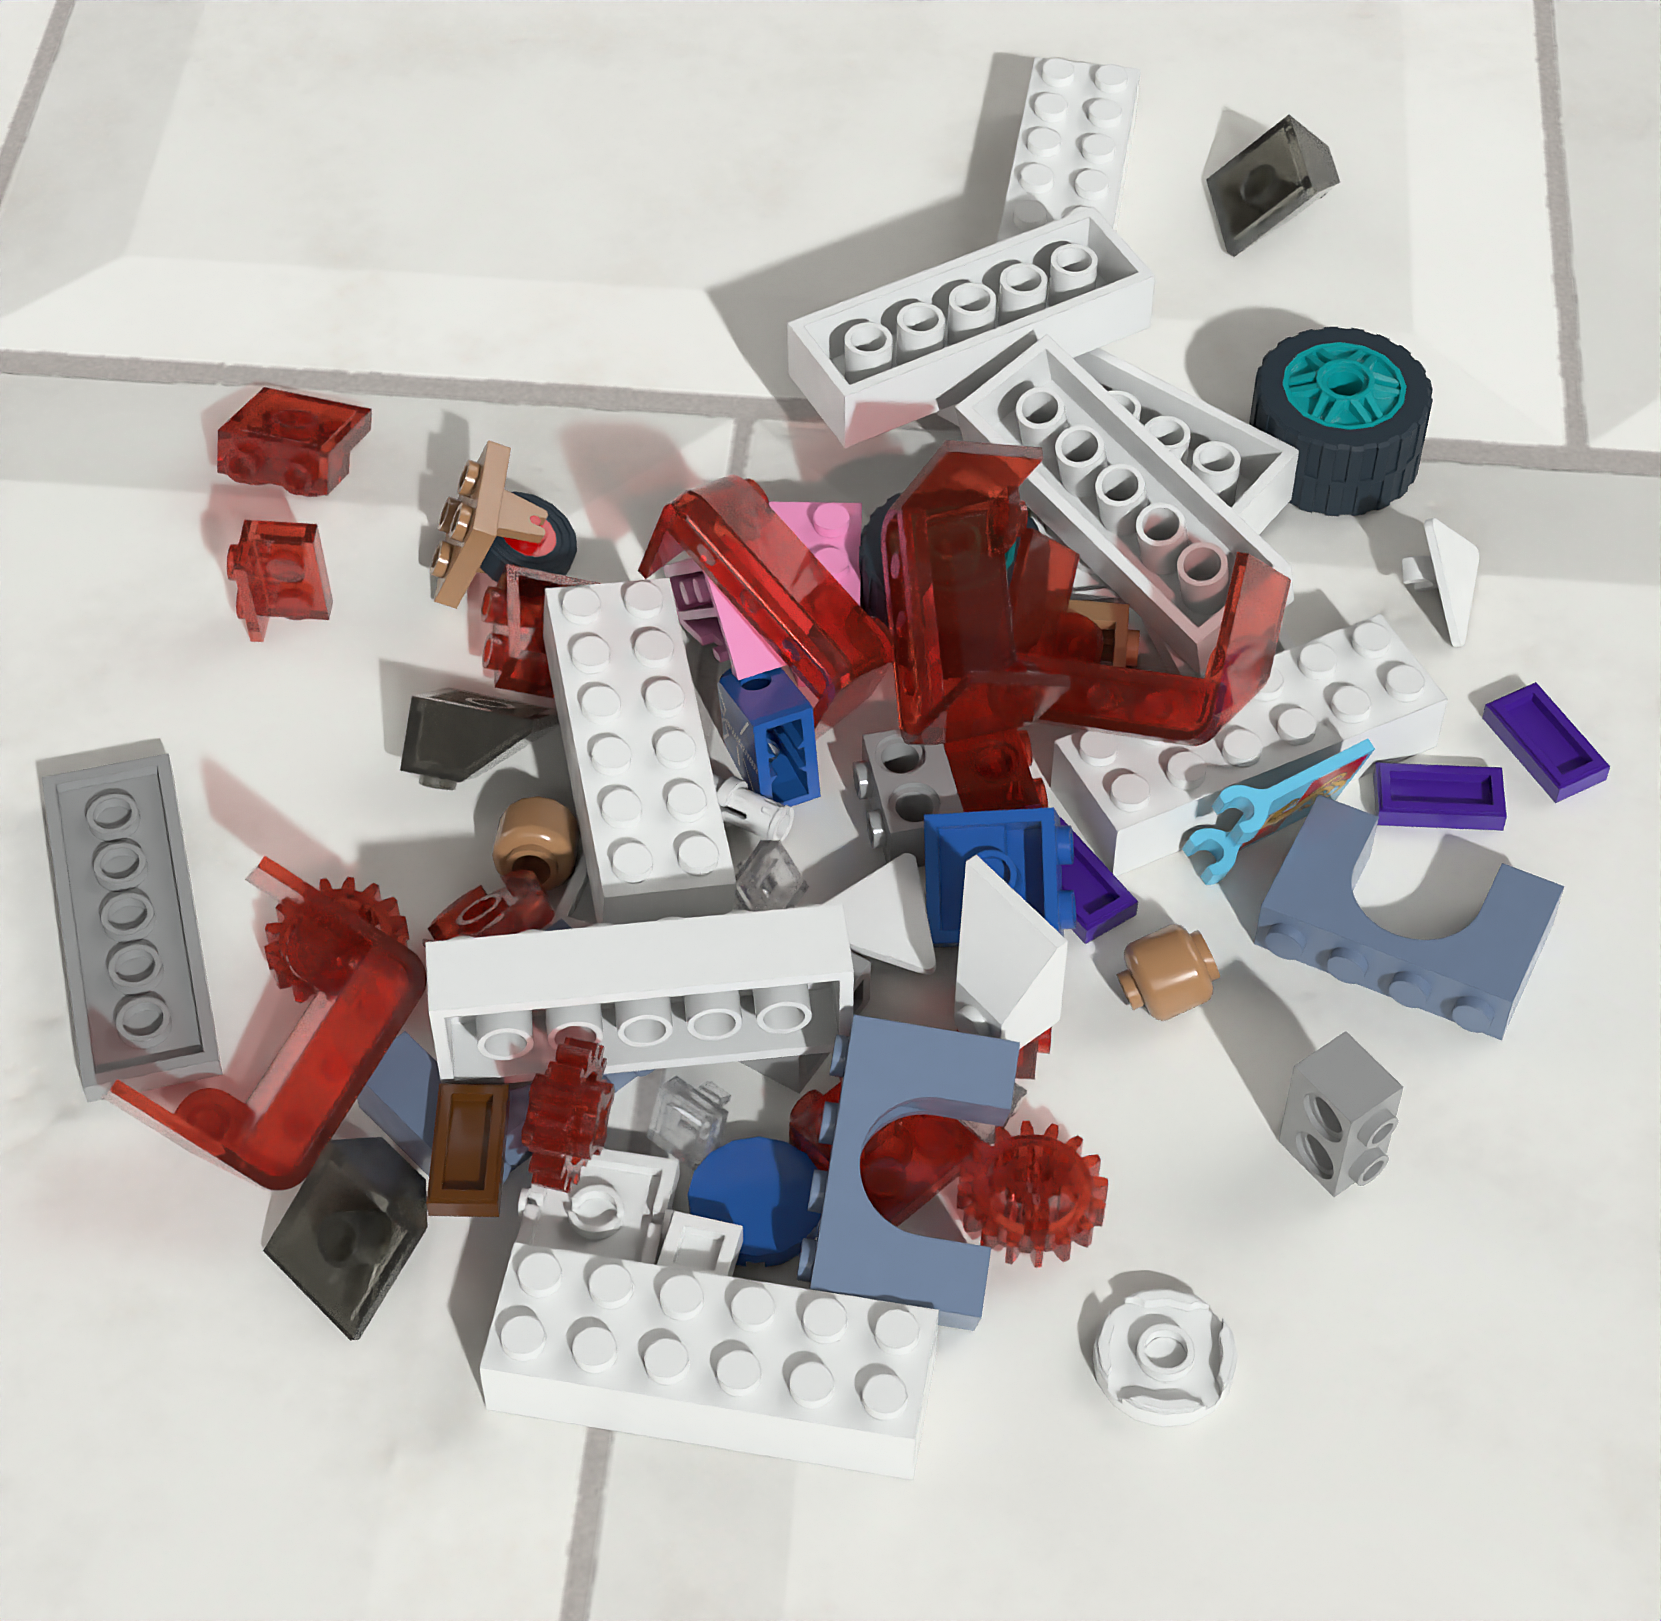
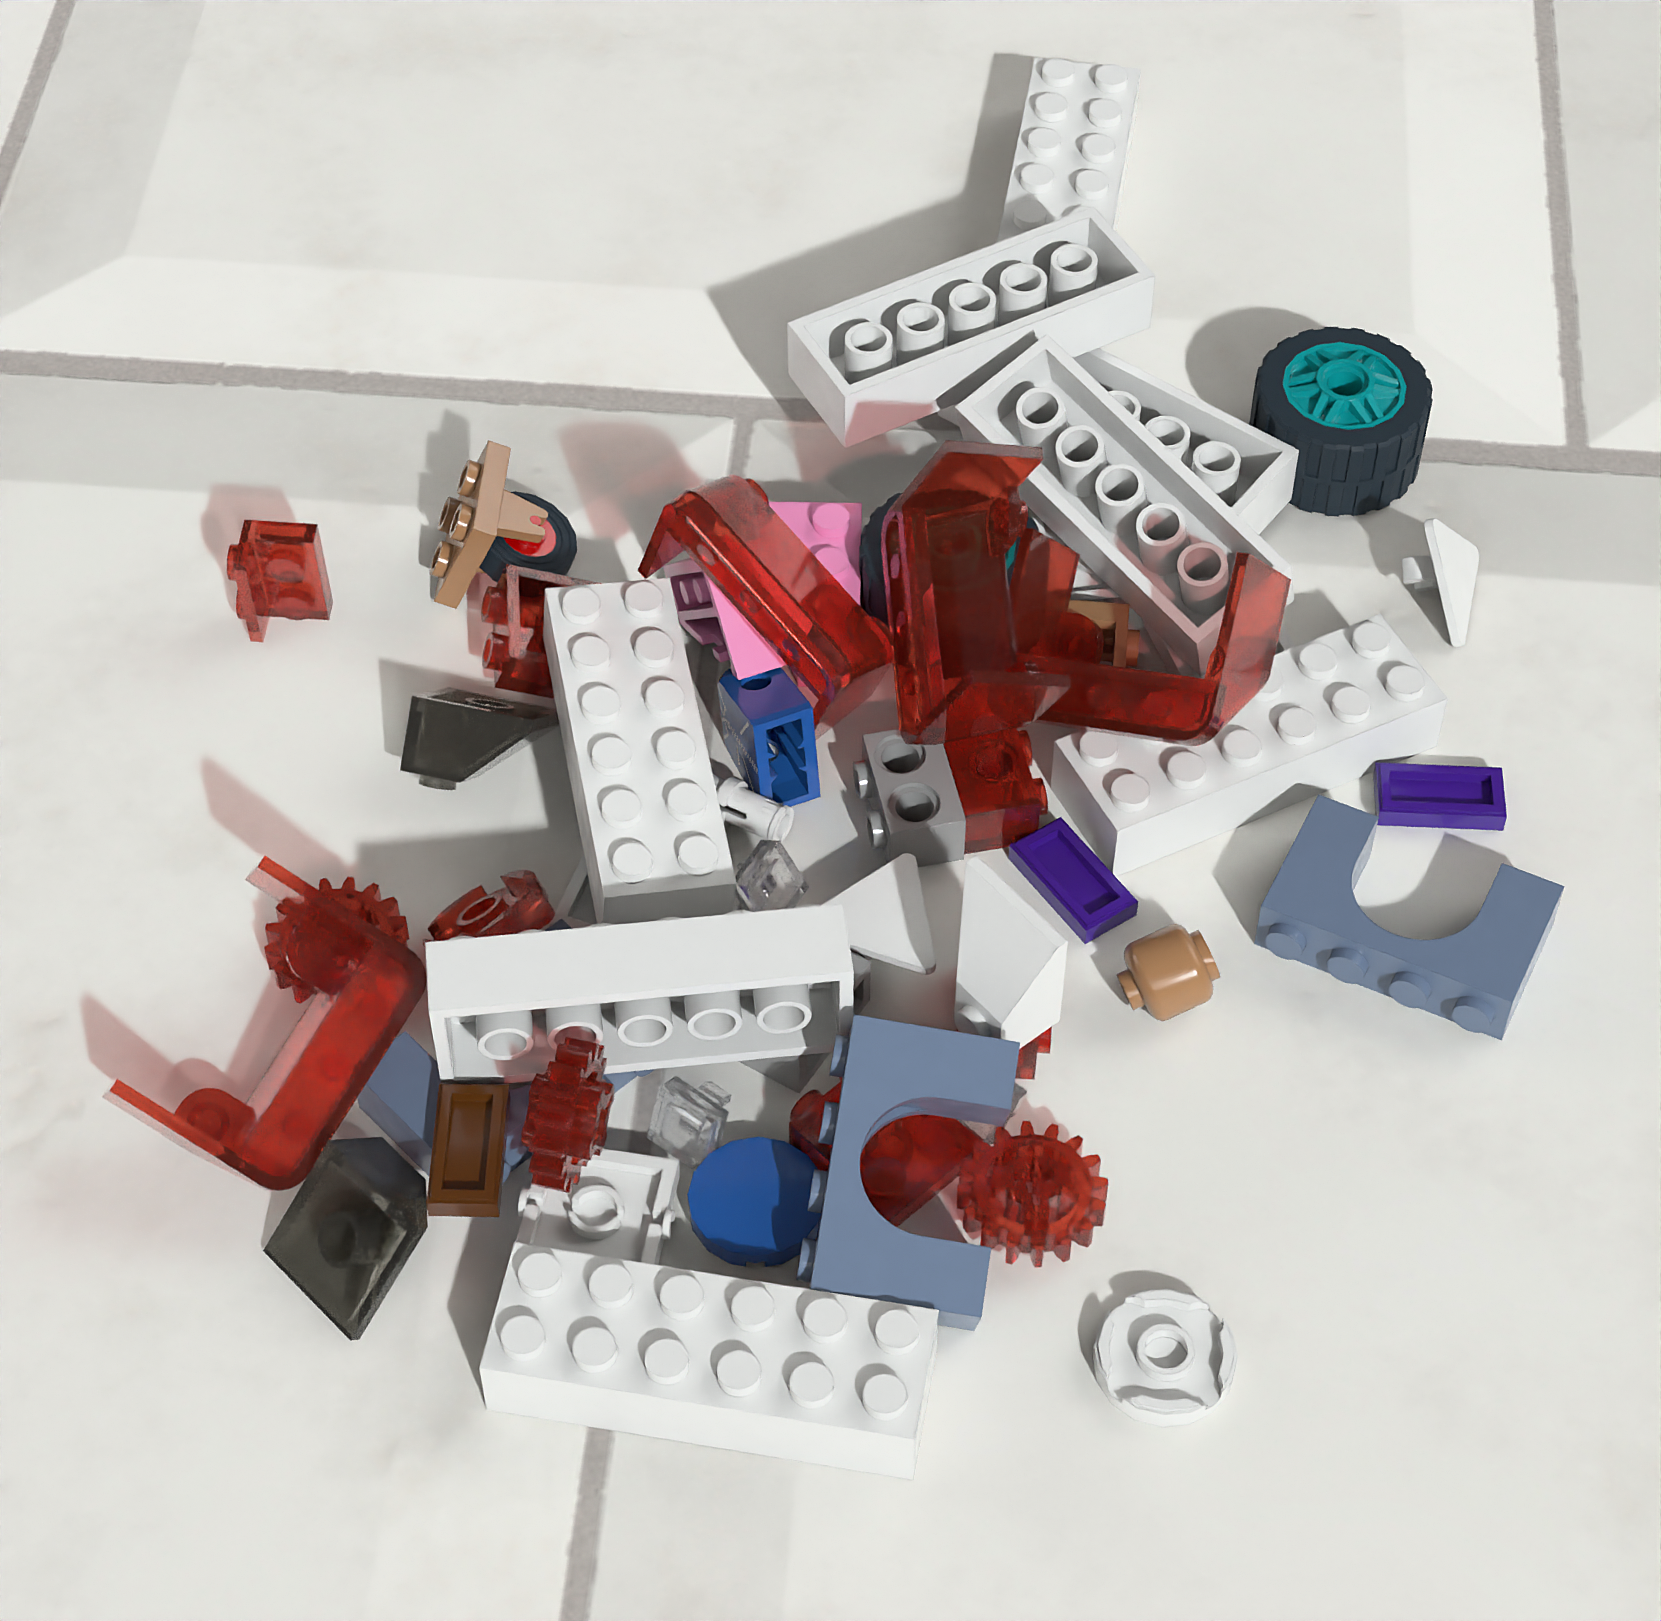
(130, 927): light grey plate -> none
(291, 441): clear red plate -> none
(537, 837): medium nougat head -> none
(701, 1244): white tile -> none
(1016, 844): blue plate -> none
(1270, 183): clear smoke slope -> none
(1273, 808): medium azure flag -> none
(1340, 1114): light grey brick -> none
(1546, 742): dark purple tile -> none

